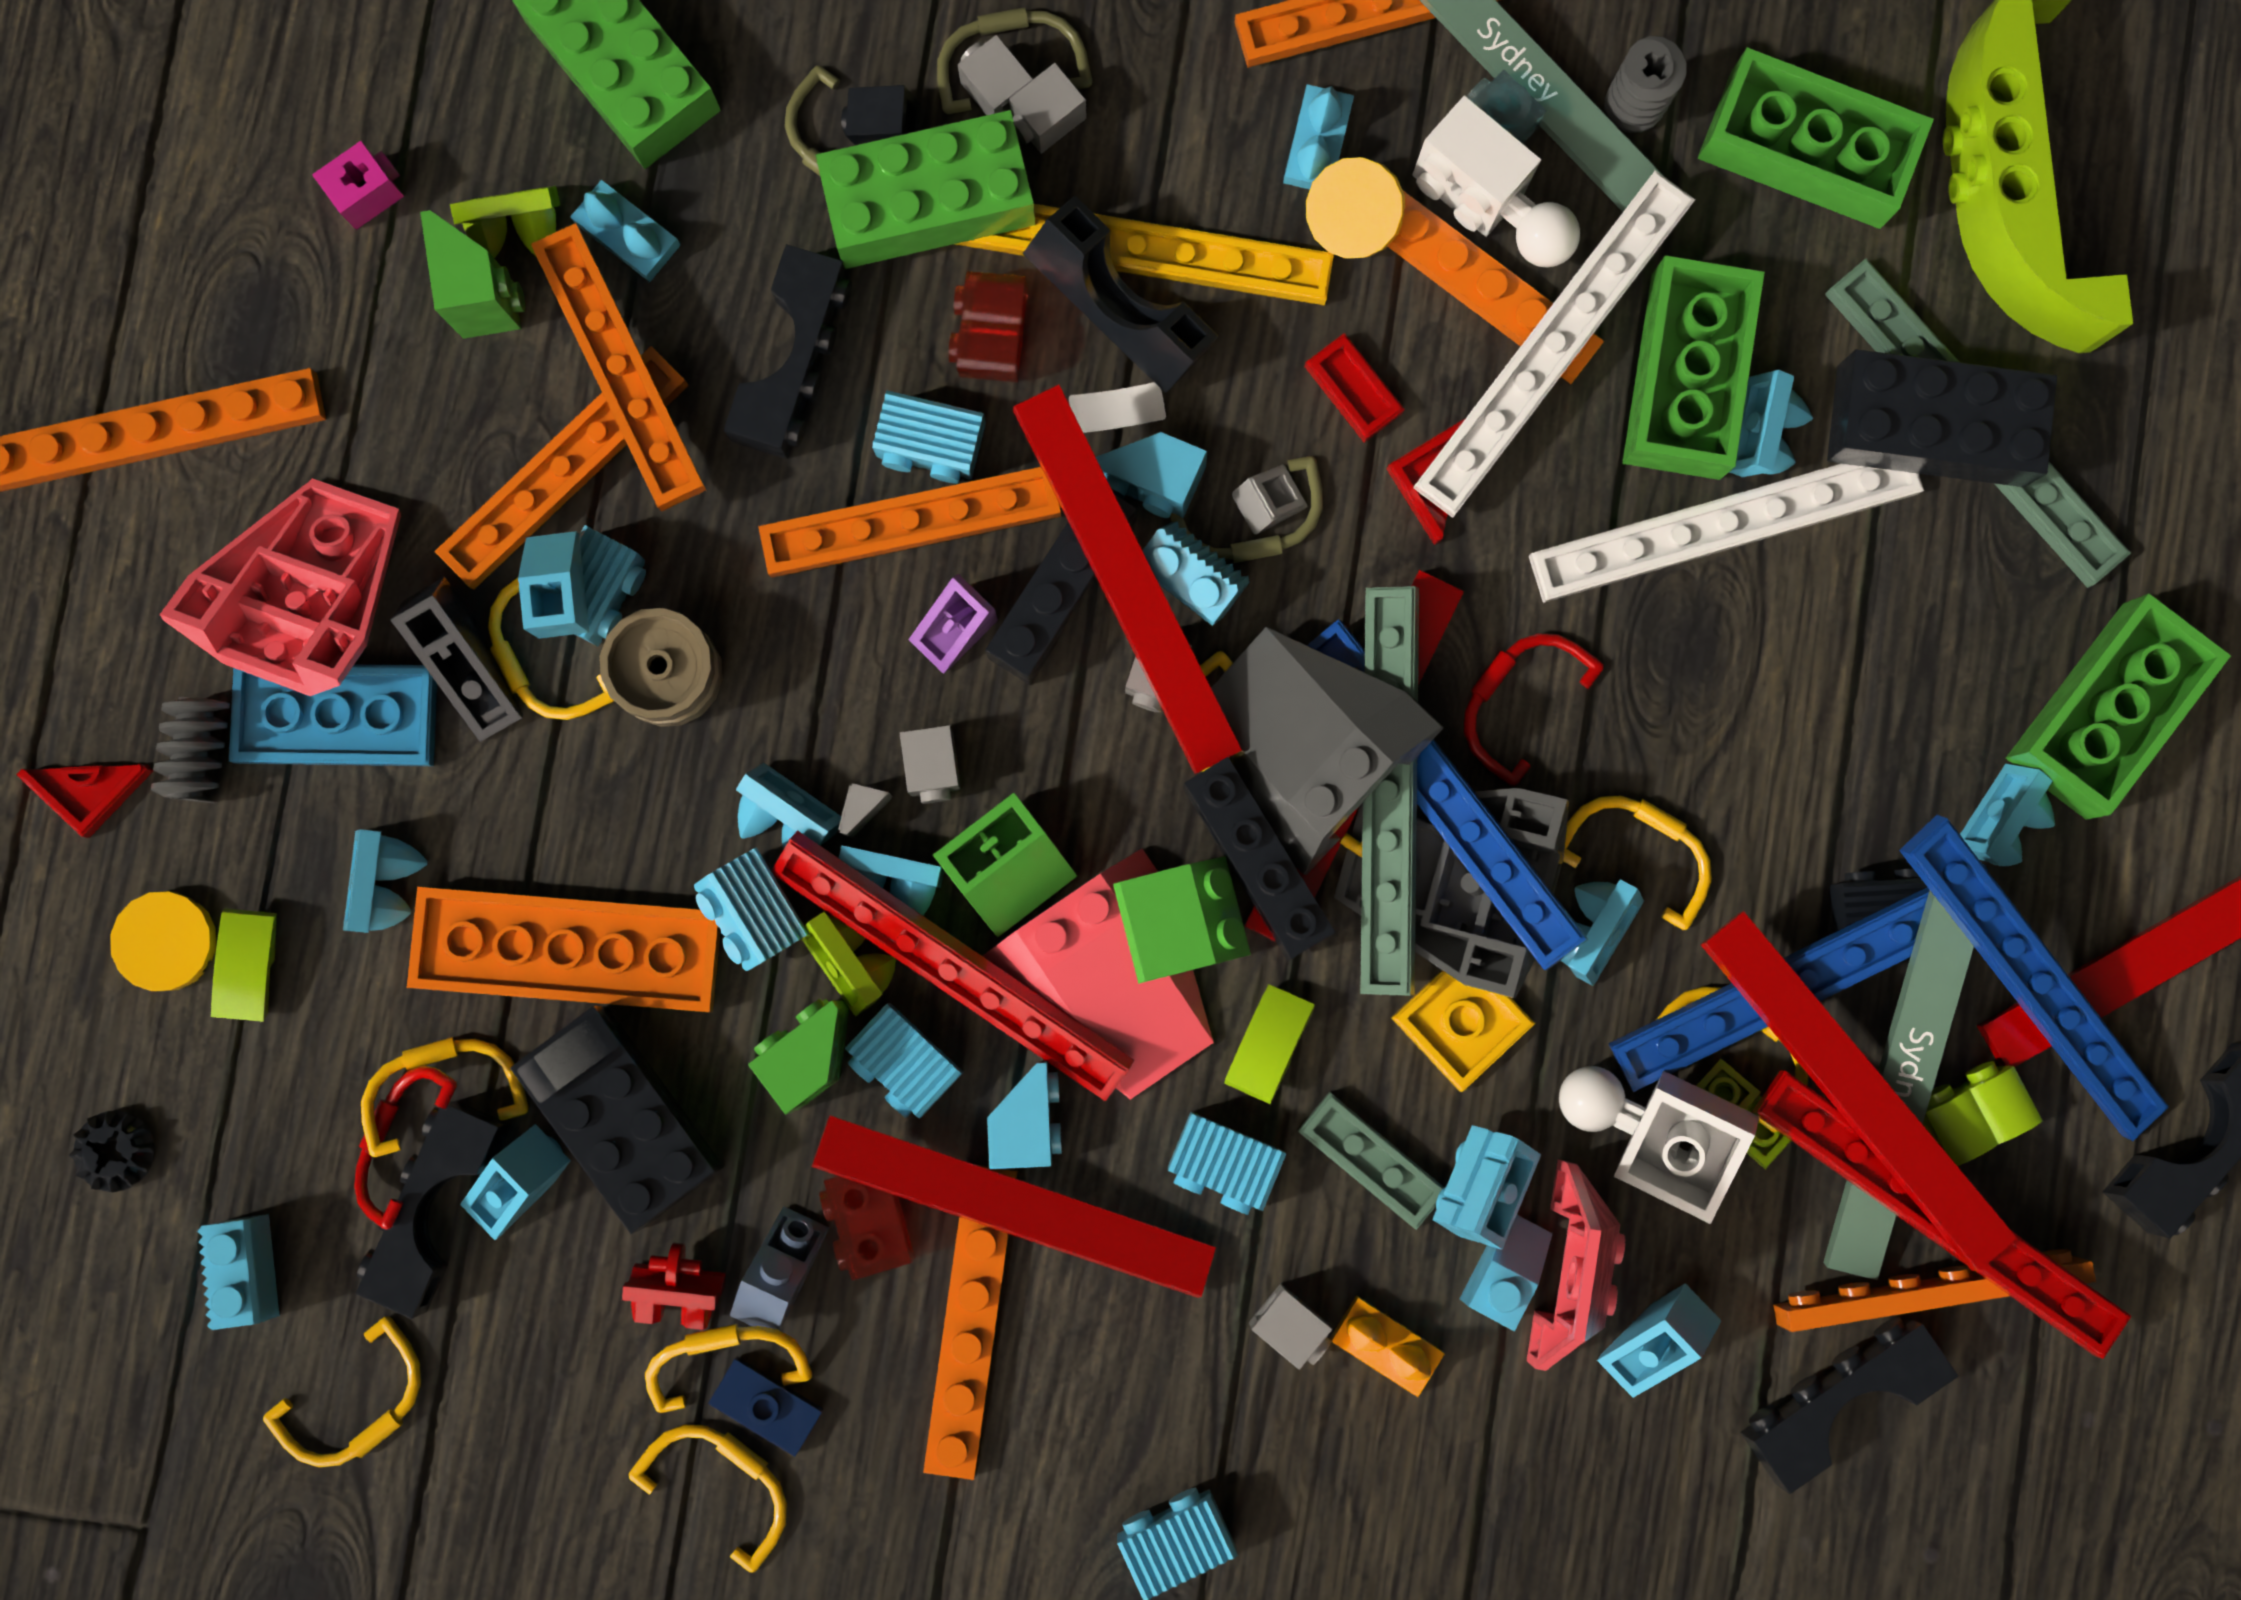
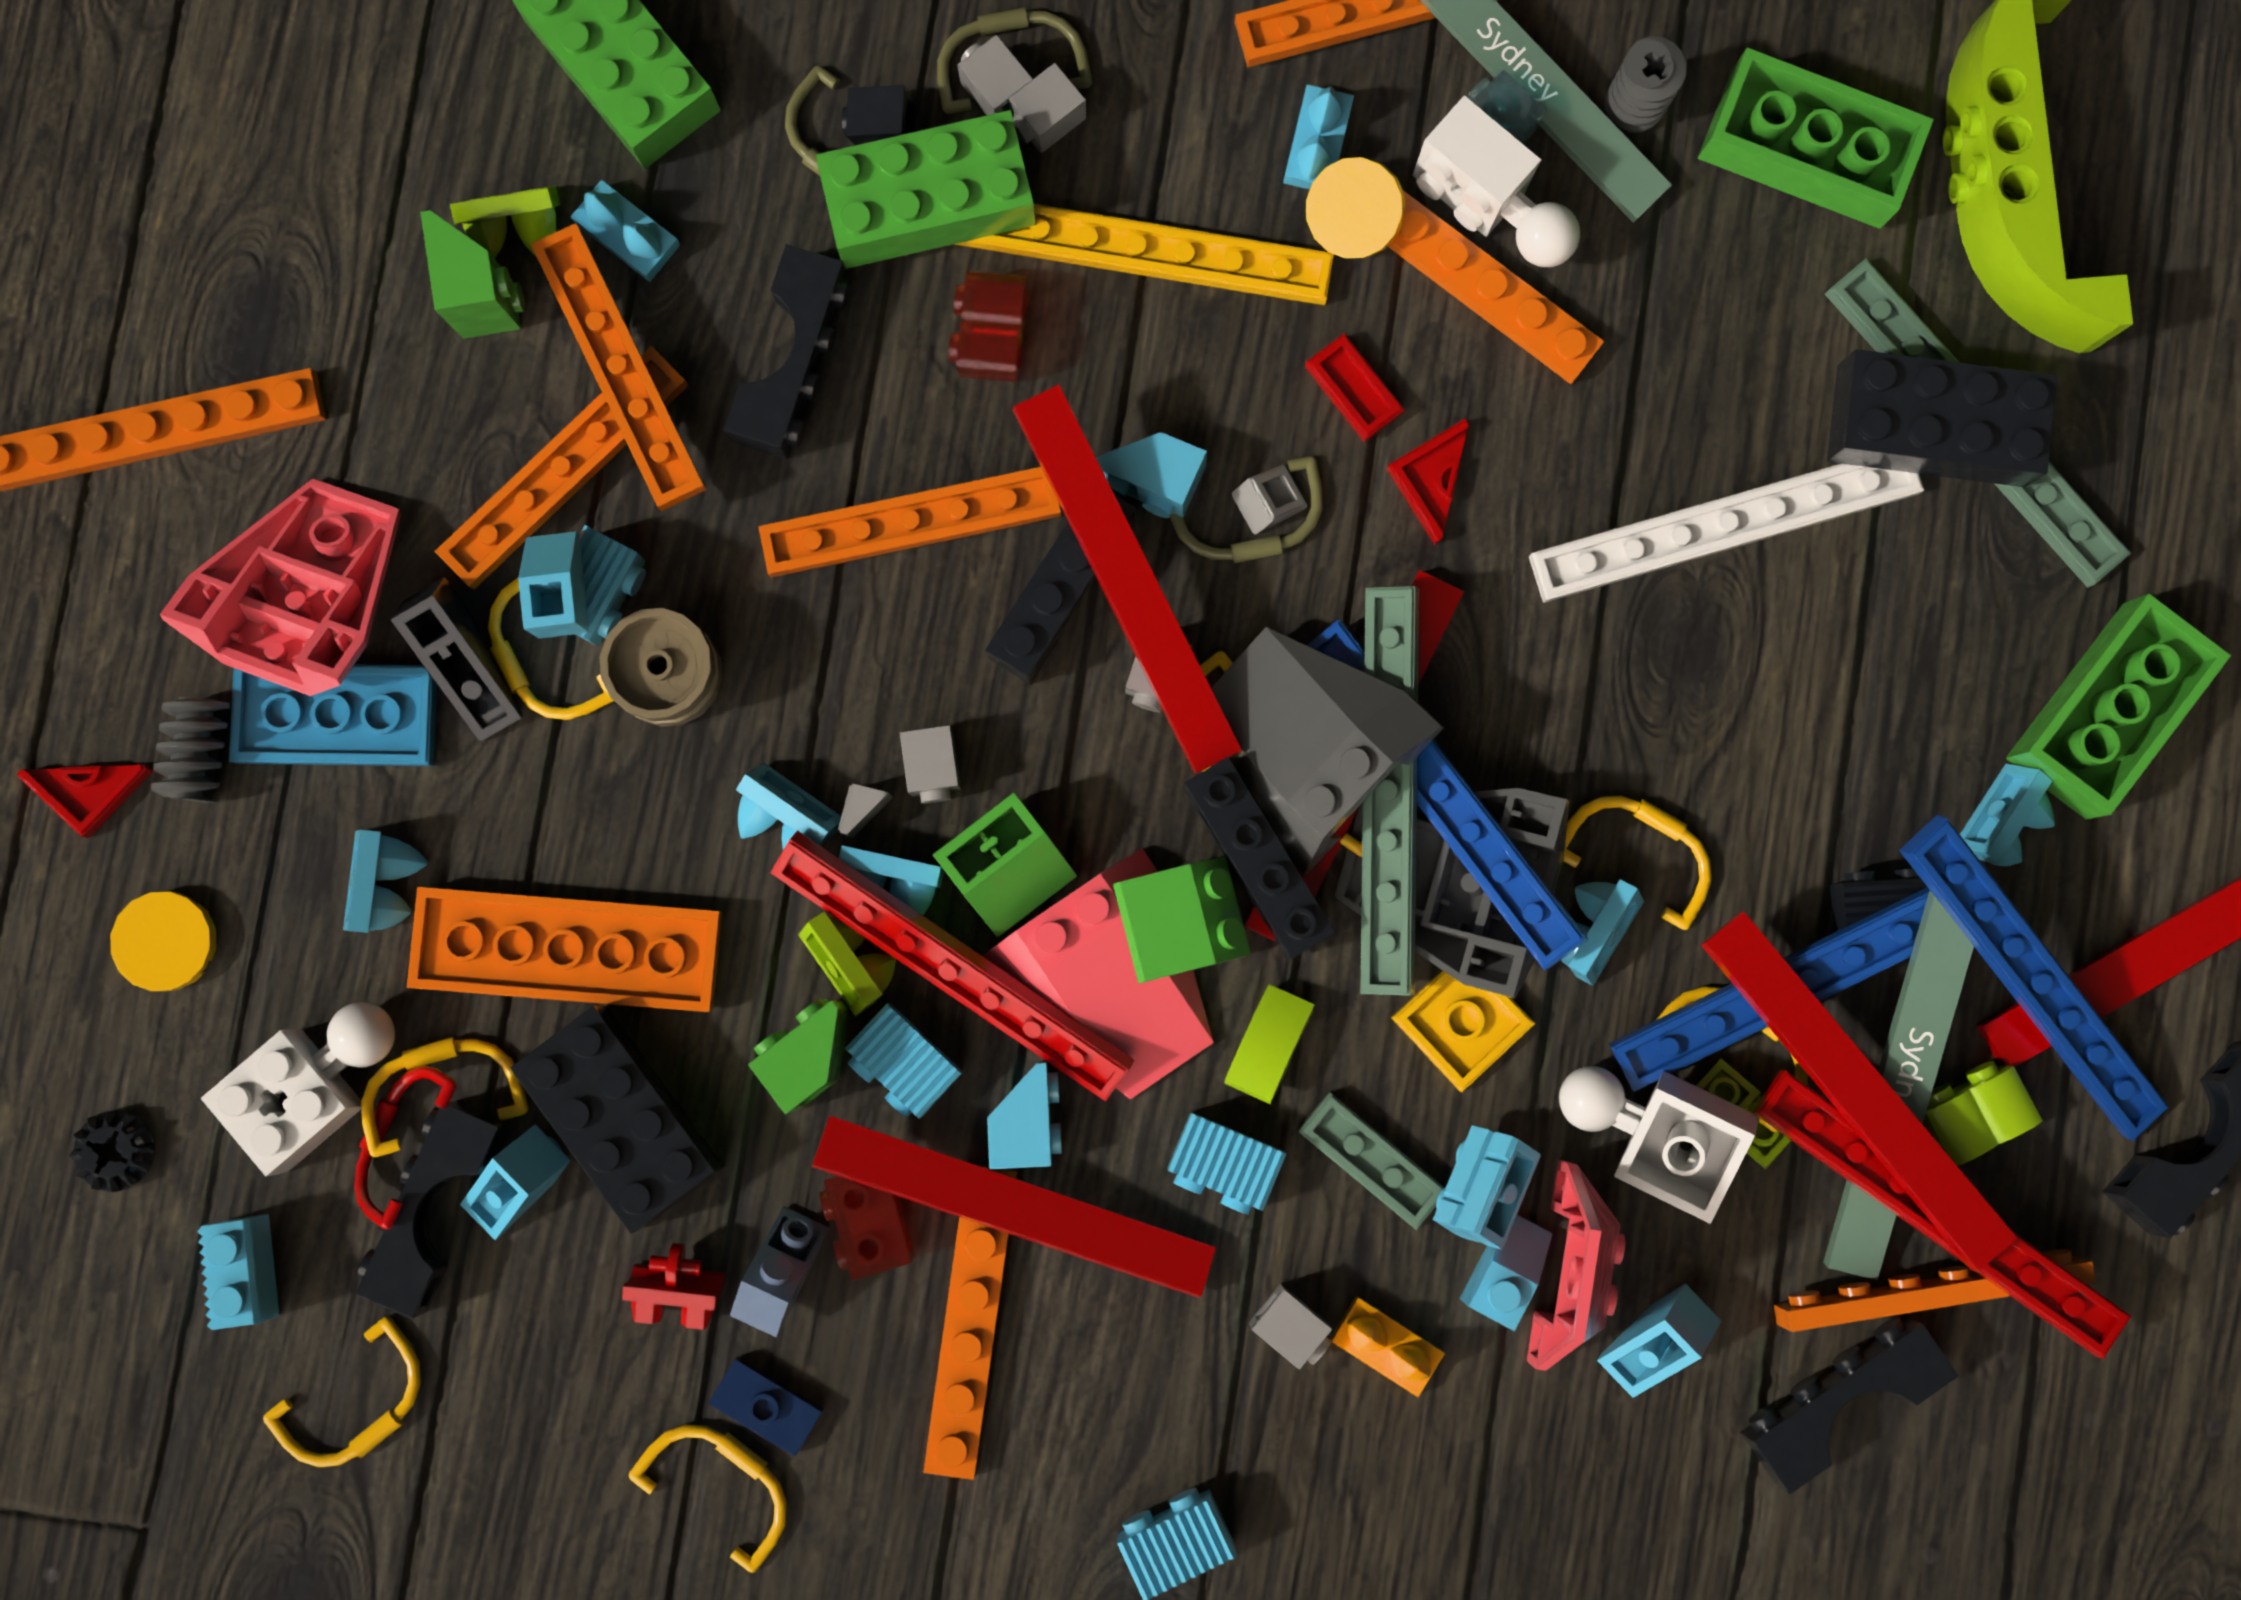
(243, 965): lime slope -> none
(310, 1077): none -> white brick
(342, 178): dark pink brick -> none
(568, 1057): black sticker -> none
(718, 1339): yellow piece -> none
(749, 910): medium azure brick -> none
(928, 437): medium azure brick -> none
(953, 624): medium lavender slope -> none
(1077, 259): black arch -> none
(1118, 407): white sticker -> none
(1193, 573): medium azure brick -> none
(1493, 678): red piece -> none
(1554, 344): white tile -> none
(1693, 368): bright green brick -> none
(1767, 410): medium azure tile -> none

